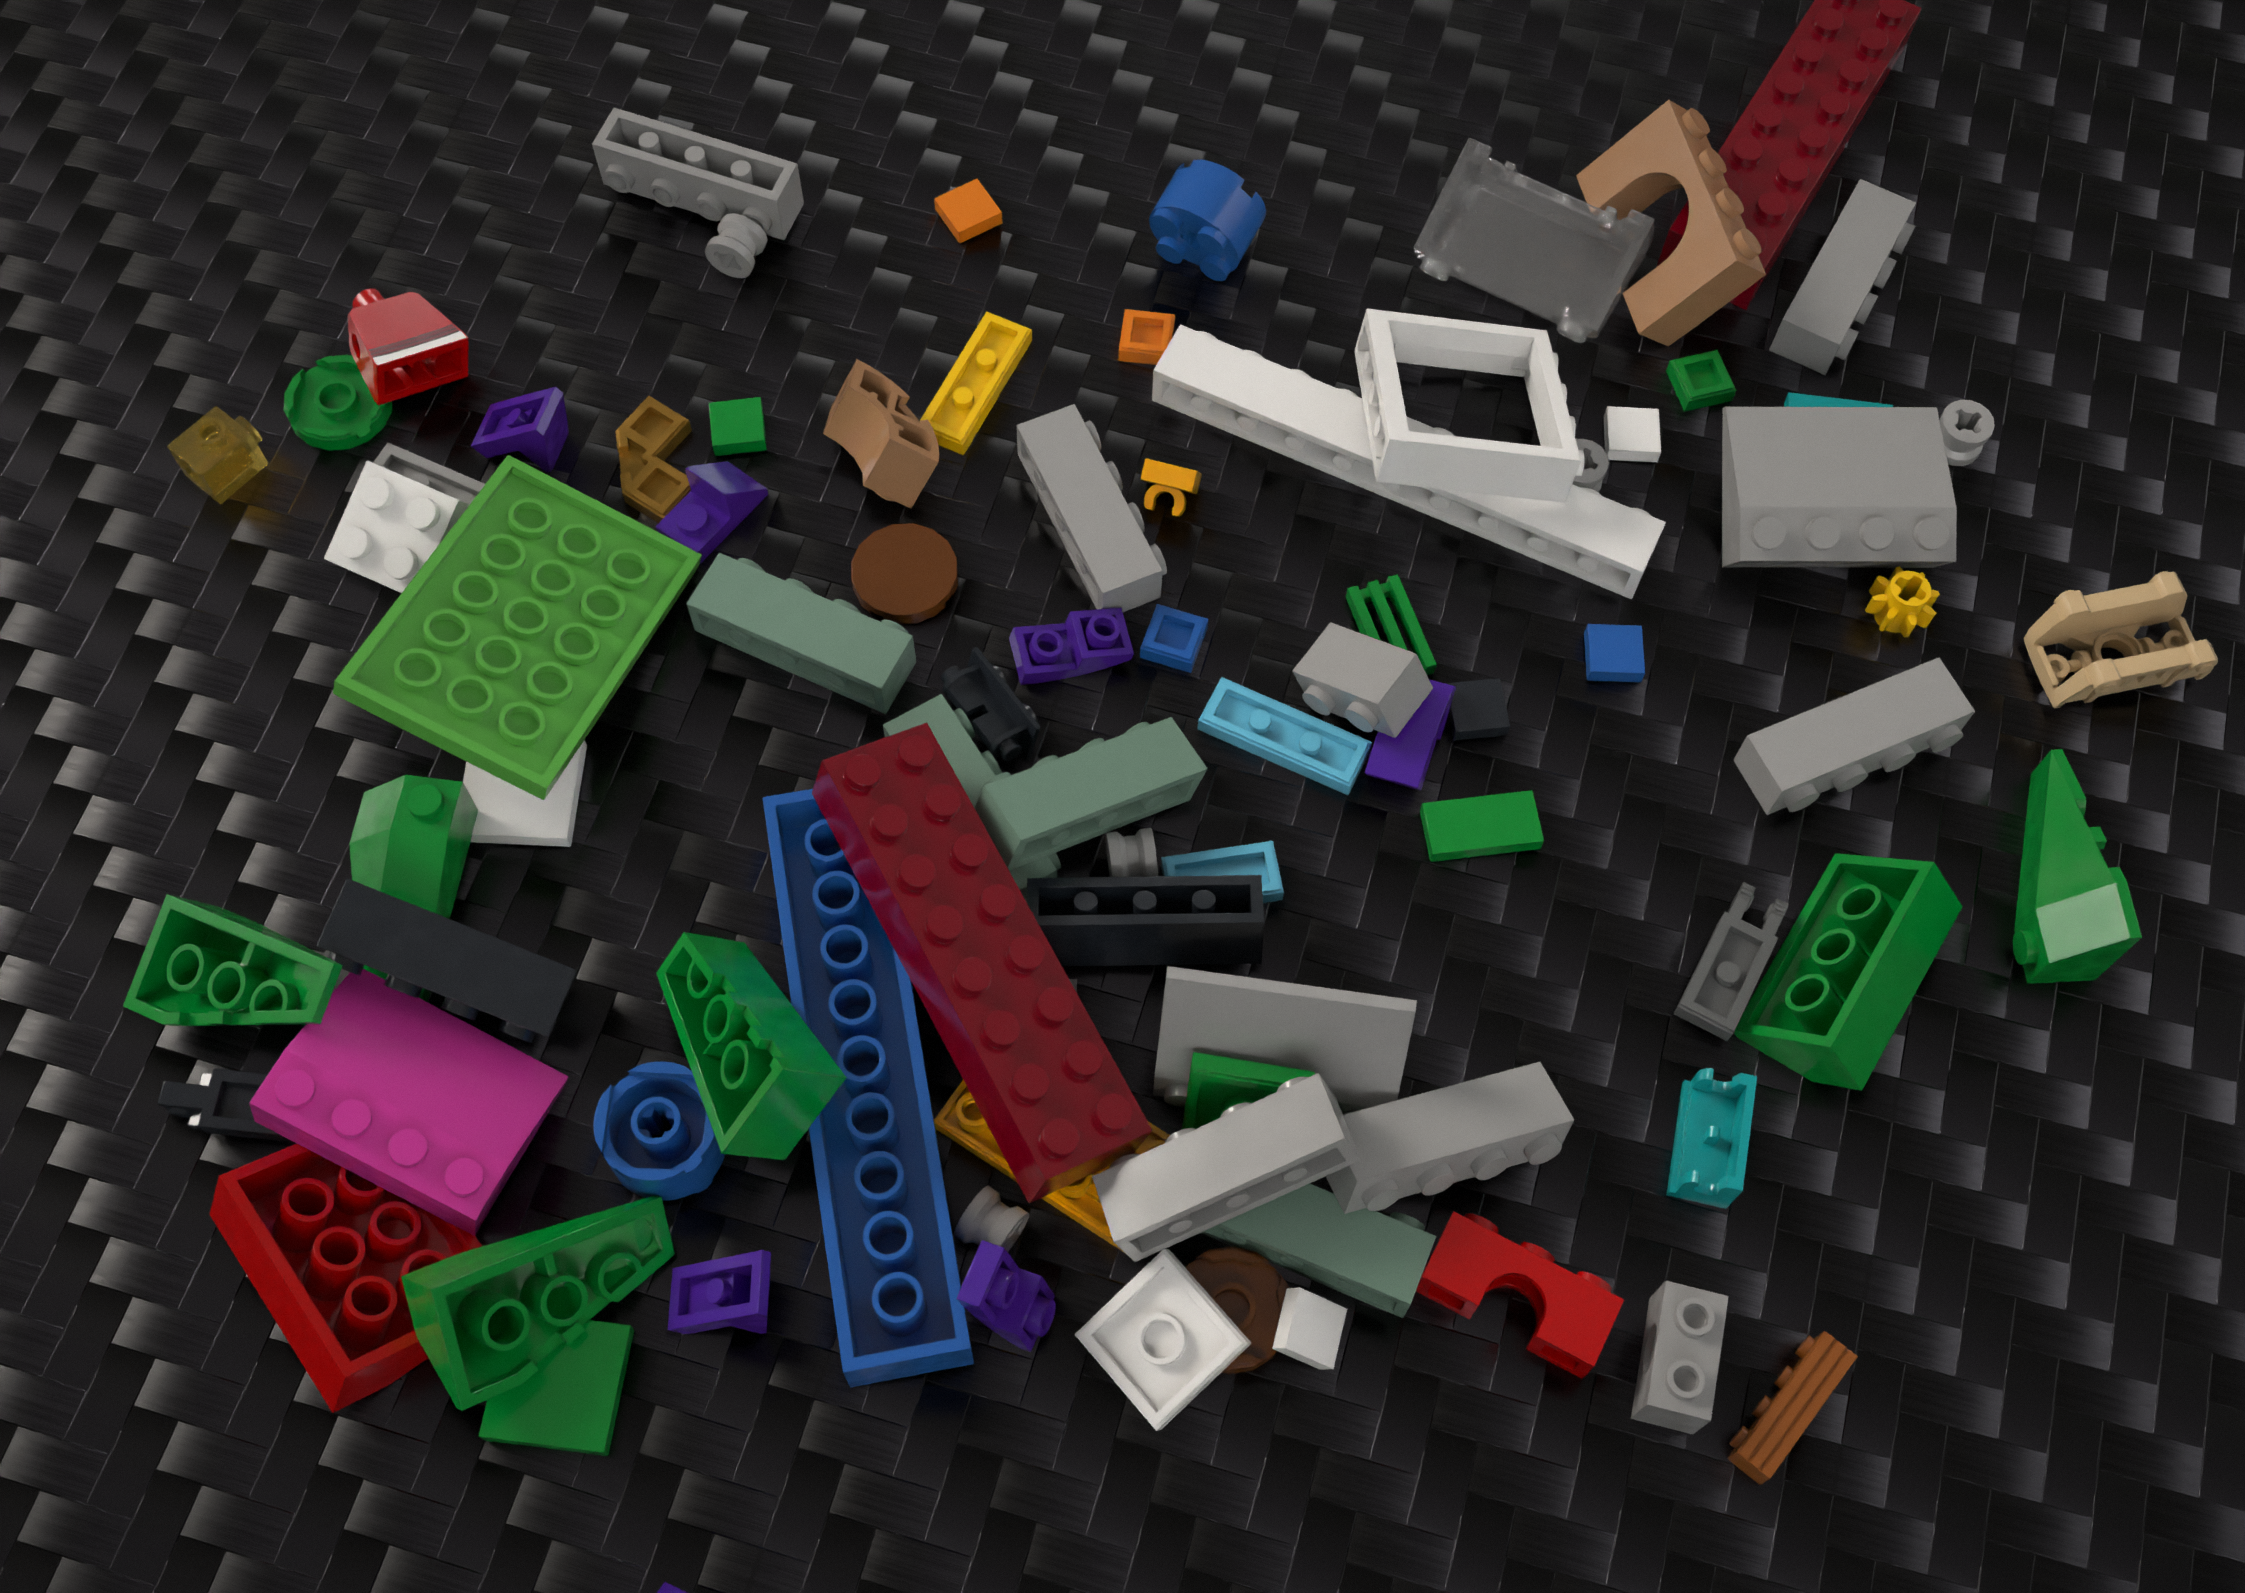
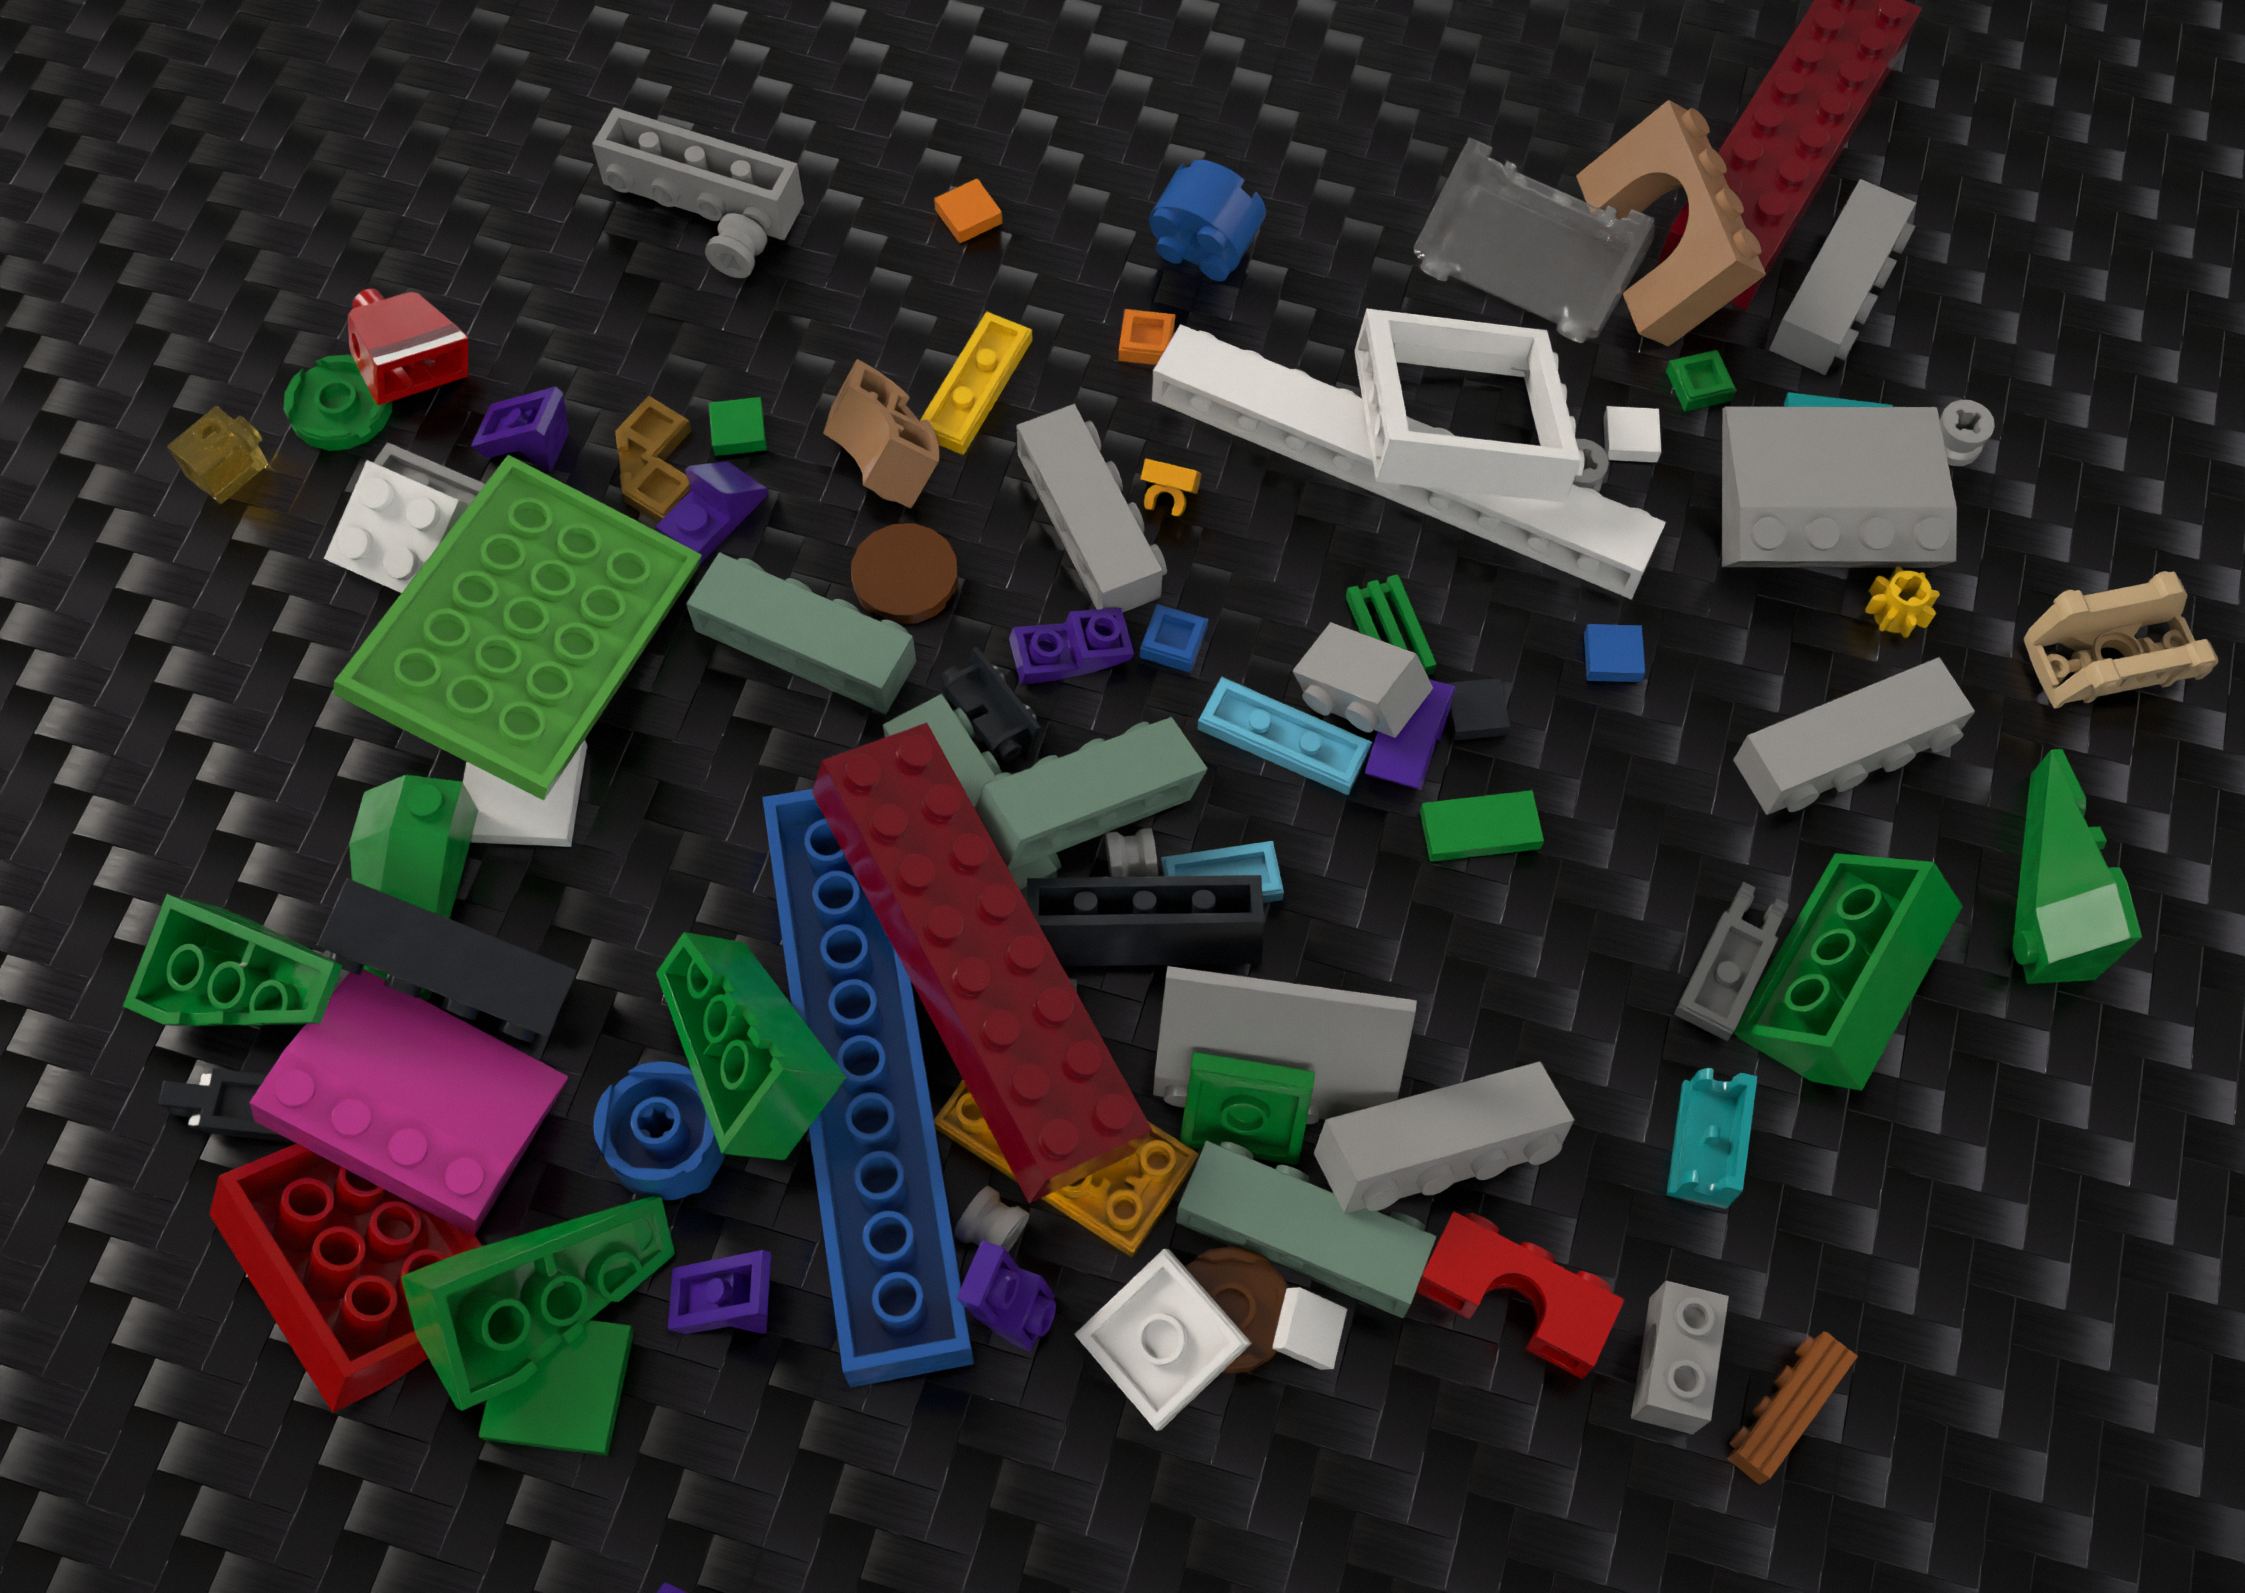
(1225, 1167): light grey brick -> none

